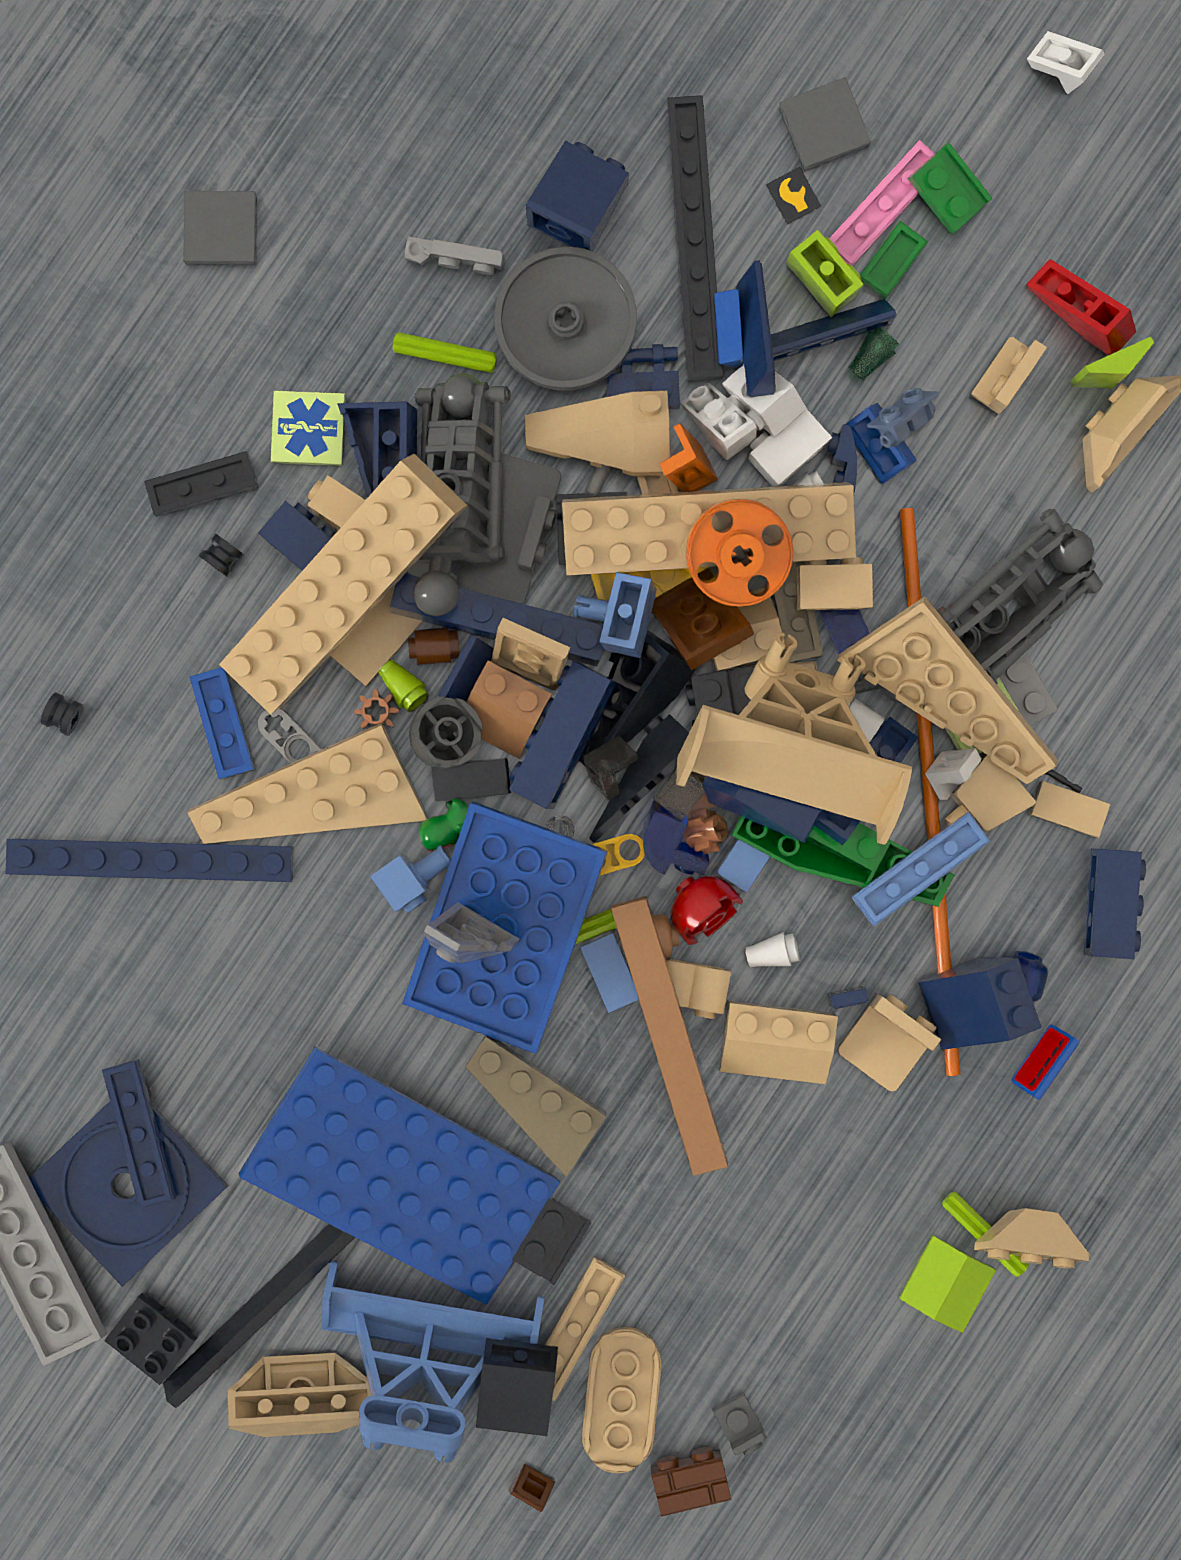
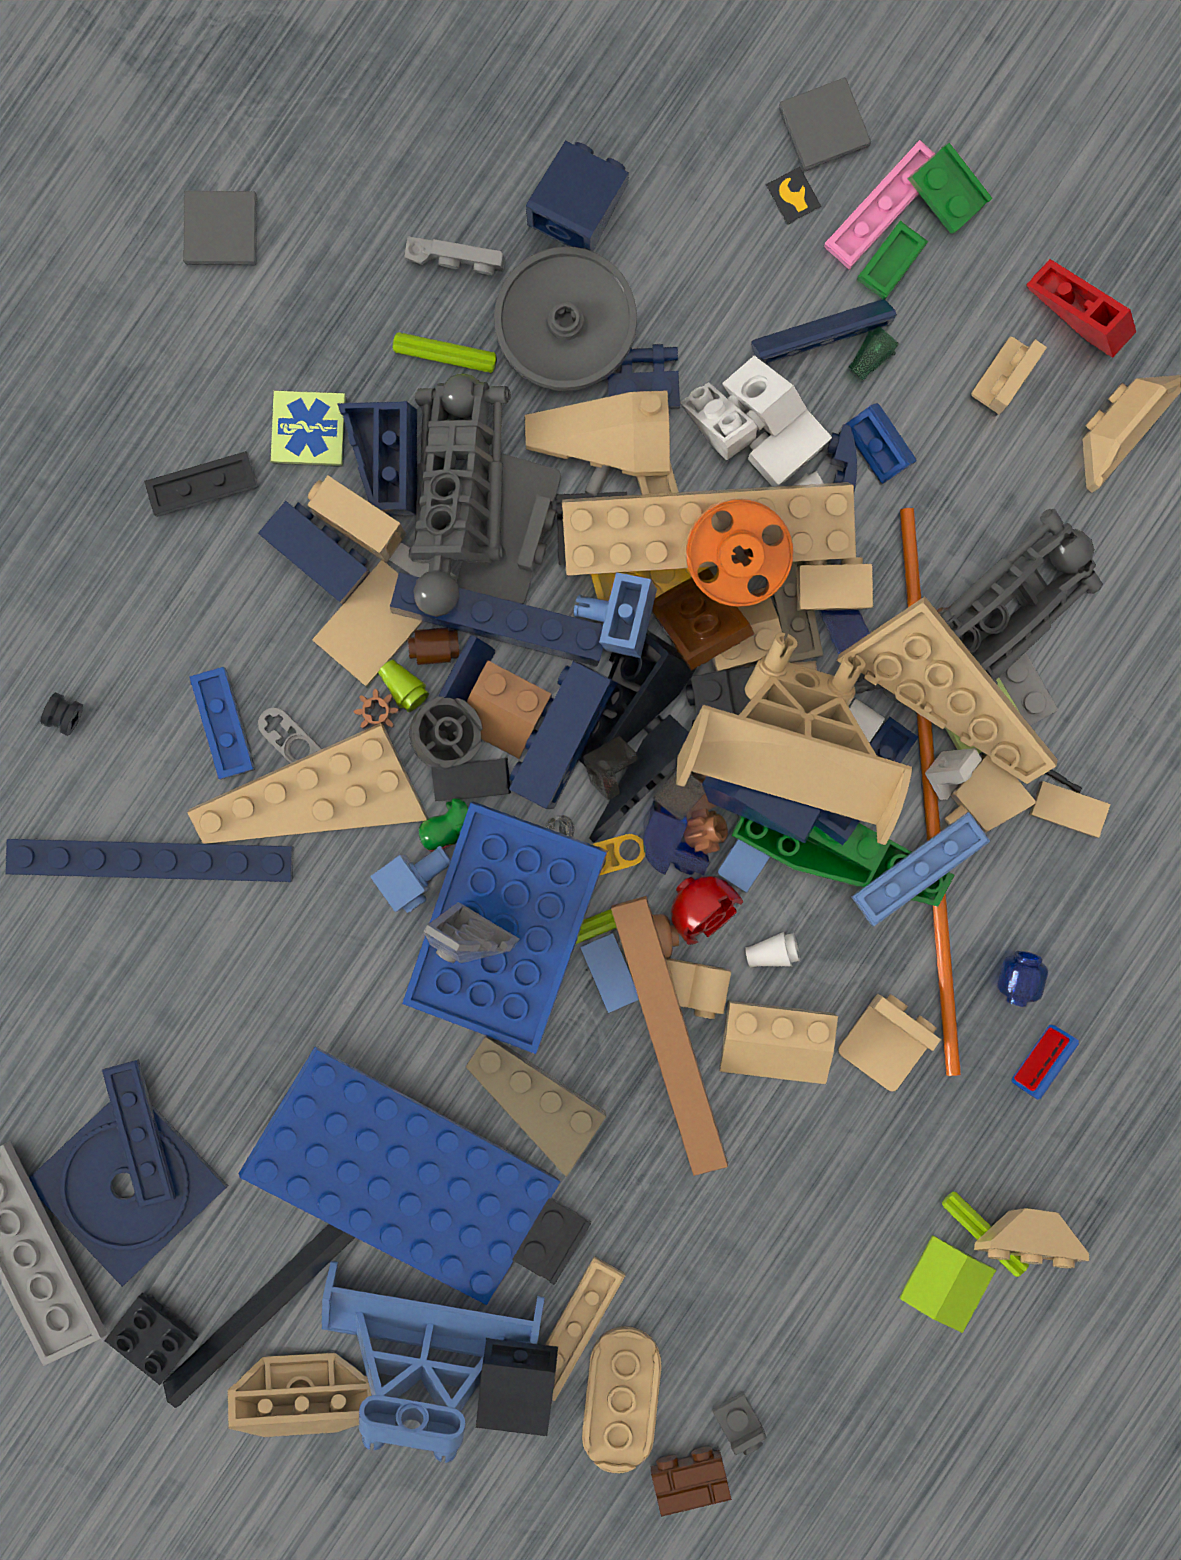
(221, 555): black wheel -> none
(343, 583): tan brick -> none
(529, 654): tan tile -> none
(532, 1487): reddish brown slope -> none
(691, 467): orange panel -> none
(694, 236): black plate -> none
(729, 328): blue slope -> none
(756, 333): dark blue slope -> none
(825, 272): lime brick -> none
(848, 997): dark blue tile -> none
(913, 408): sand blue hinge -> none
(980, 1003): dark blue slope -> none
(1065, 59): white slope -> none
(1112, 368): lime slope -> none
(1114, 903): dark blue brick -> none

